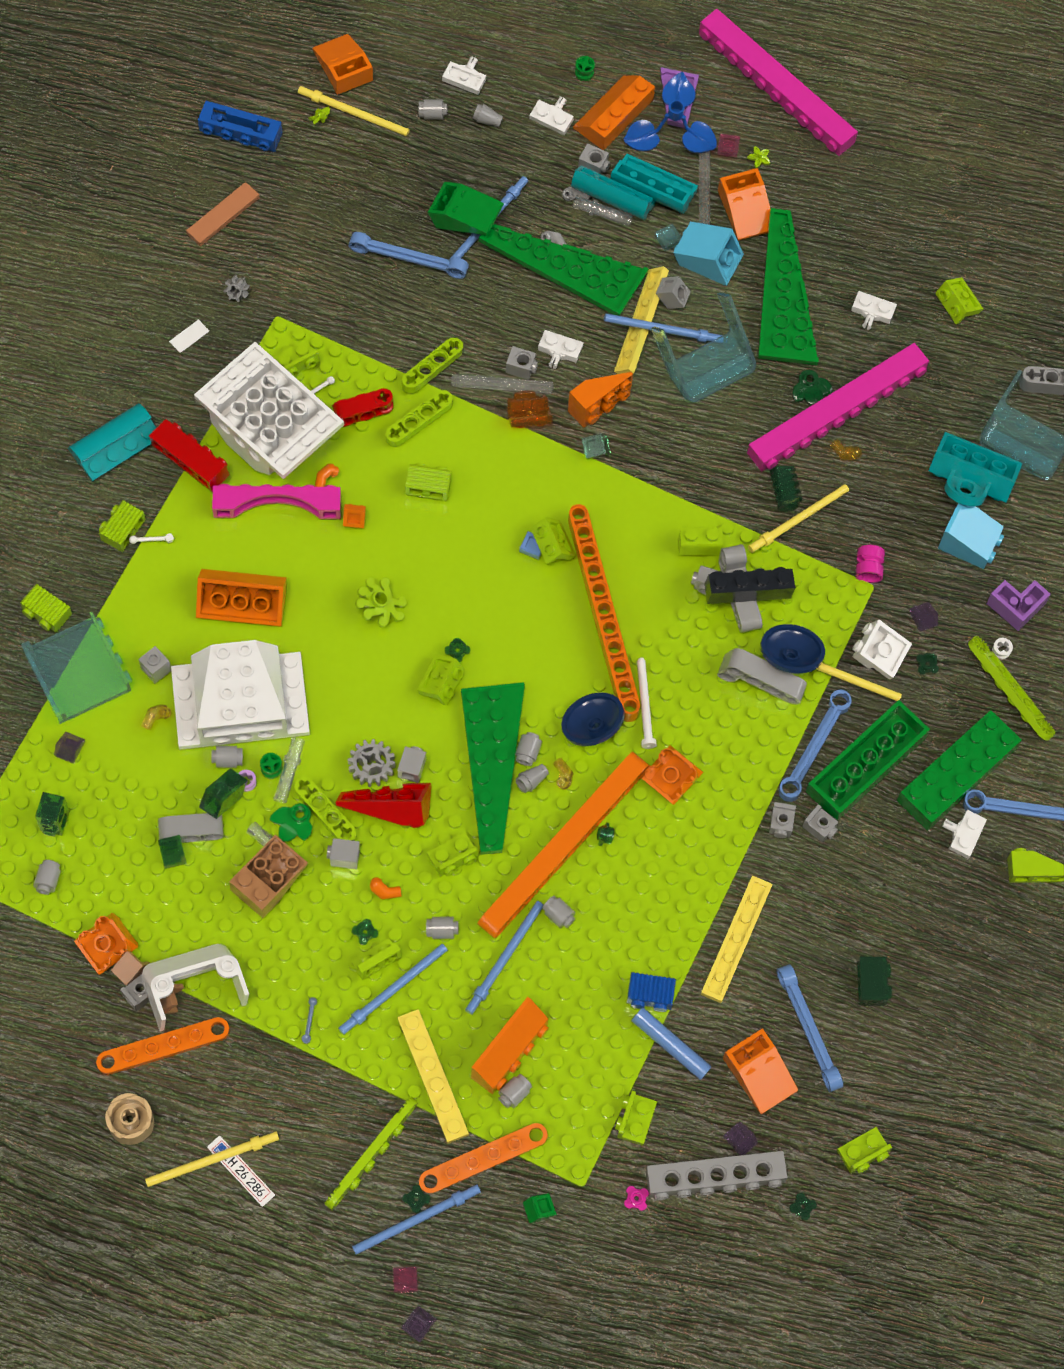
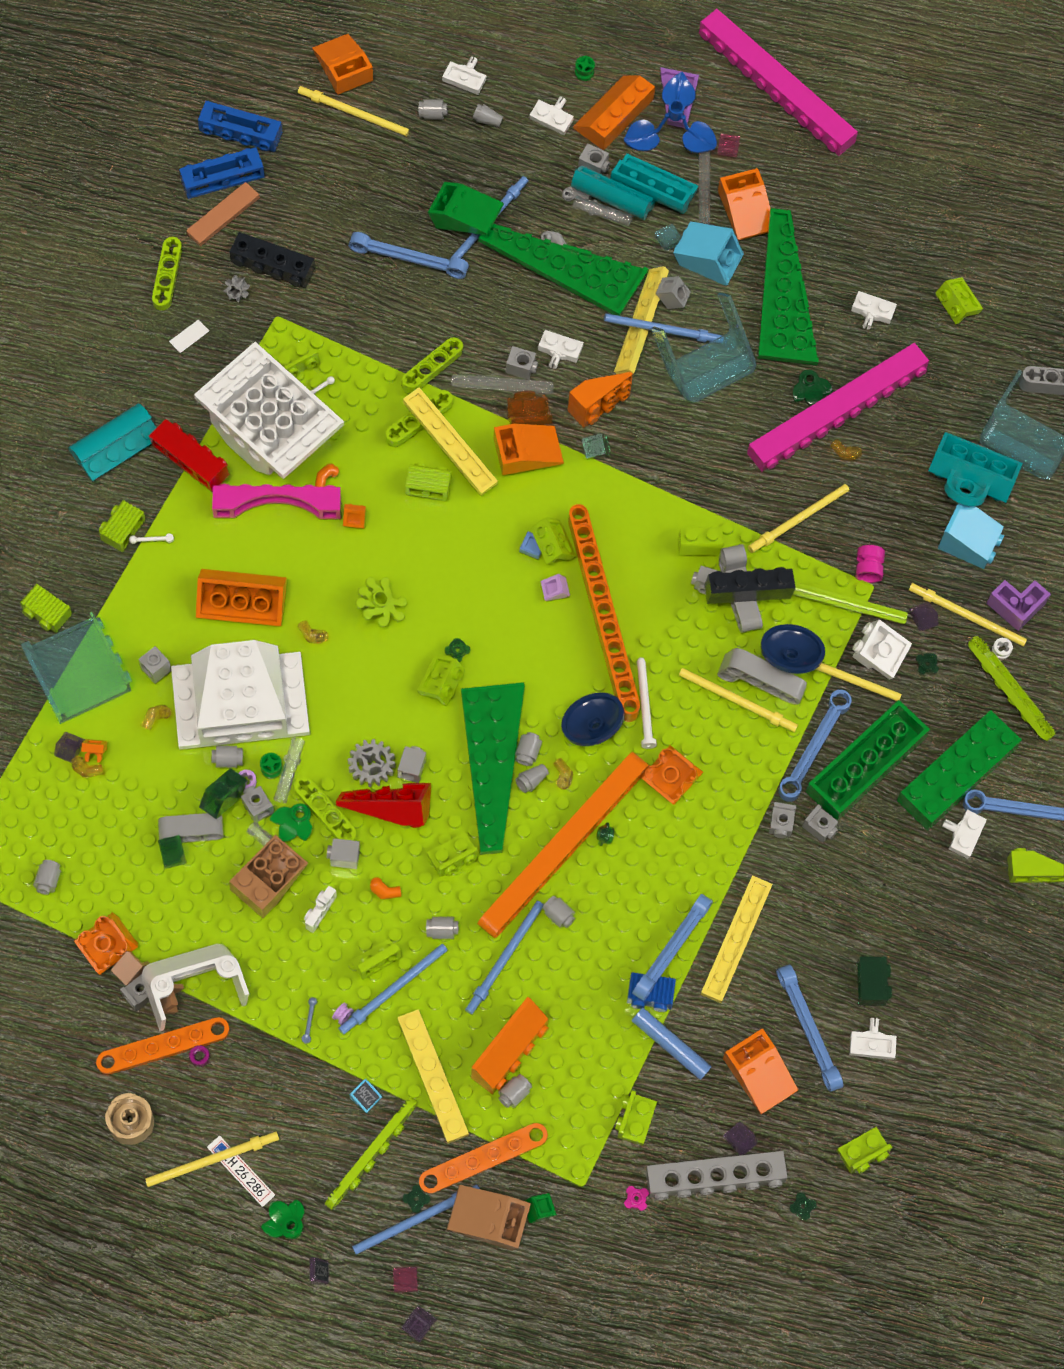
(52, 814): clear green brick -> none
(84, 769): none -> clear yellow arm
(94, 747): none -> orange tile
(167, 273): none -> lime beam
(193, 1052): none -> magenta axle
(221, 172): none -> blue brick
(260, 809): none -> light grey brick
(272, 260): none -> black brick
(282, 1217): none -> green plate
(312, 635): none -> clear yellow arm
(319, 1271): none -> slope
(320, 115): lime plant -> none
(323, 903): none -> white plate
(342, 1013): none -> lavender bush
(364, 406): red piece -> none
(365, 925): clear green plate -> none
(365, 1095): none -> slope
(450, 441): none -> light yellow plate
(488, 1217): none -> medium nougat slope
(526, 447): none -> orange slope
(555, 587): none -> lavender slope
(649, 980): none -> medium blue piece
(759, 157): lime plant -> none
(775, 718): none -> light yellow bar
(786, 487): clear green piece -> none
(850, 603): none -> lime axle
(873, 1043): none -> white plate
(930, 596): none -> light yellow bar

